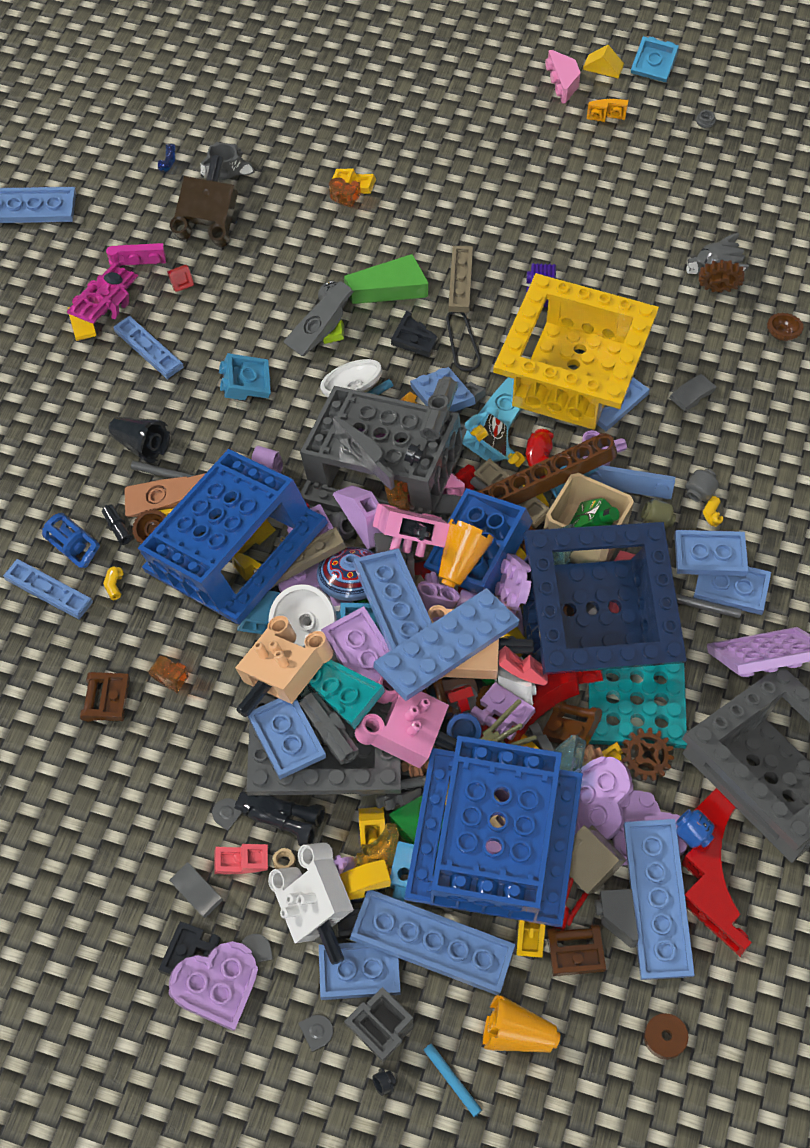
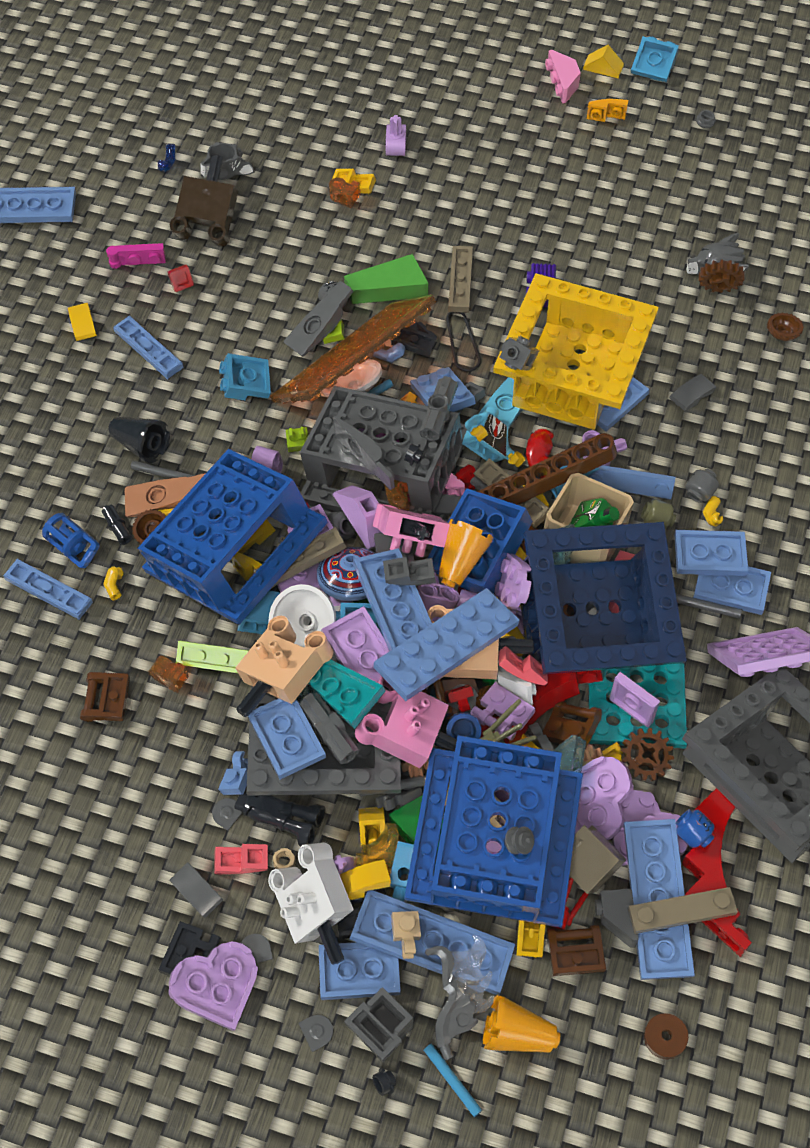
(103, 295): dark pink piece -> none
(209, 656): none -> lime plate
(235, 779): none -> medium blue plate
(296, 438): none -> lime tile
(353, 350): none -> clear orange plate
(391, 354): none -> medium blue arm
(395, 137): none -> lavender beam
(402, 572): none -> dark grey slope
(406, 929): none -> tan plate
(465, 989): none -> piece
(518, 353): none -> dark grey brick
(519, 840): none -> dark grey wheel
(634, 700): none -> lavender plate
(682, 910): none -> dark tan plate

